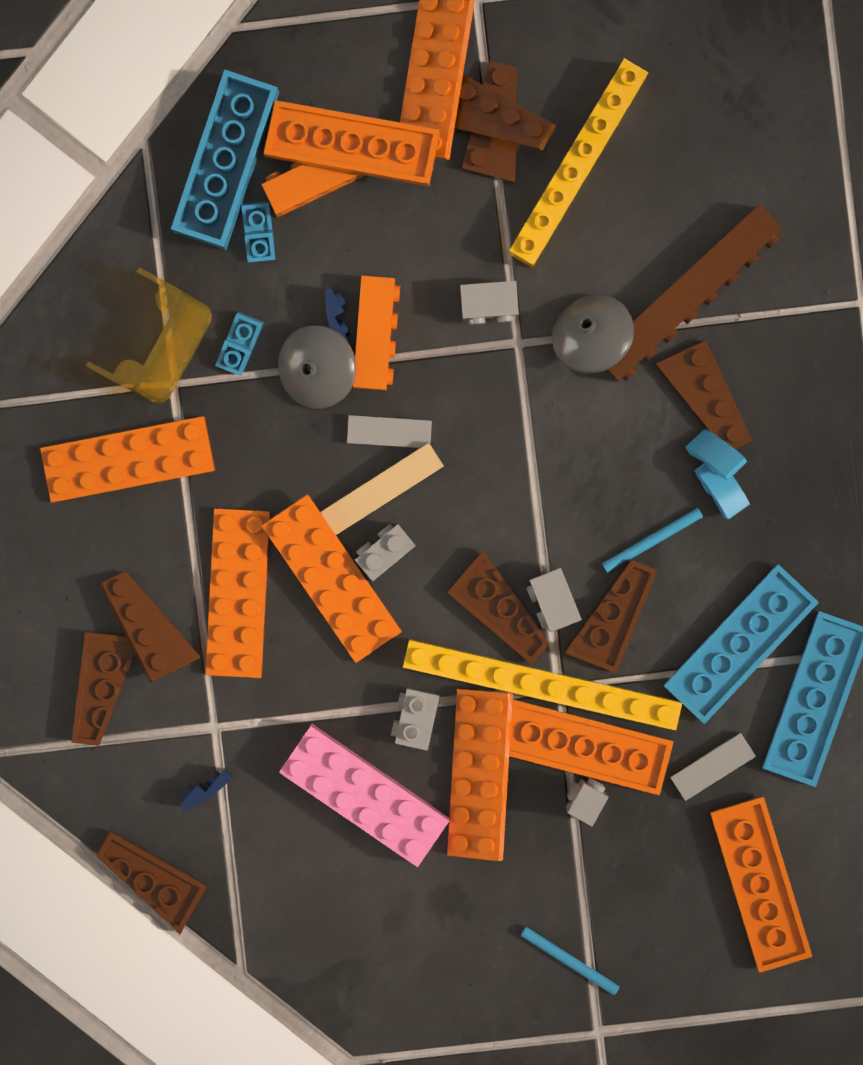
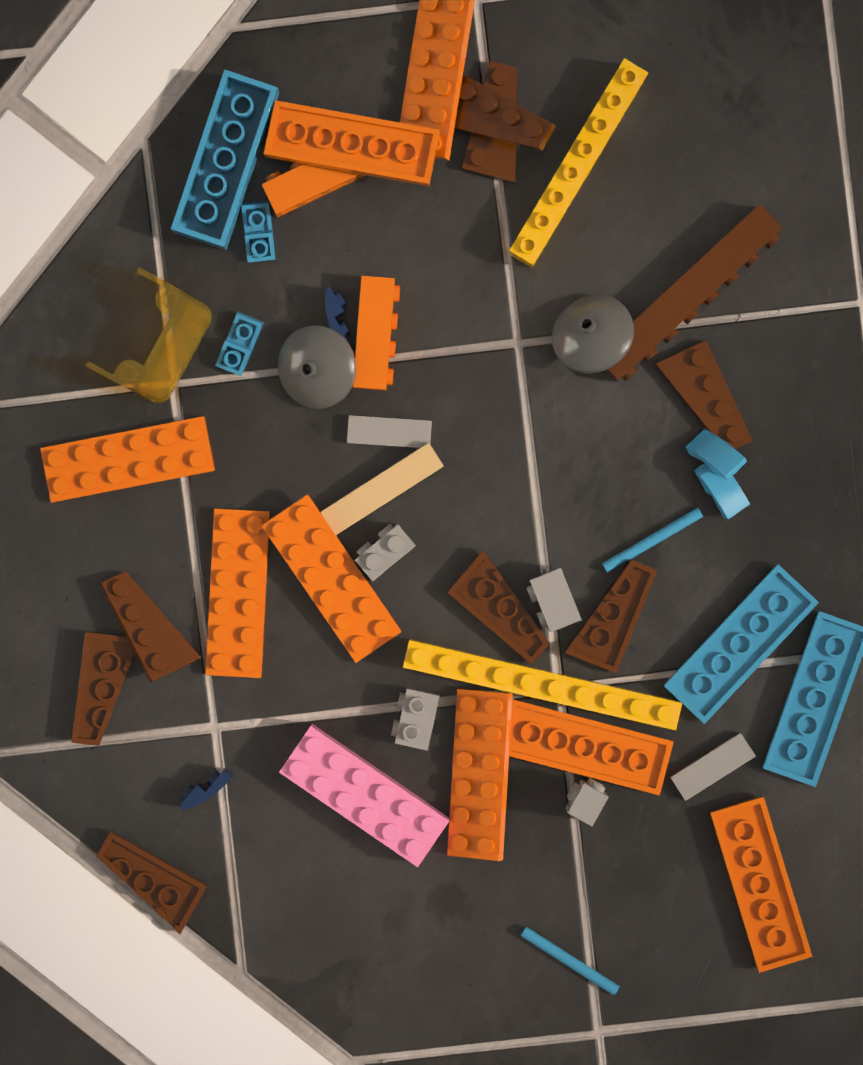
(489, 301): light grey brick -> none

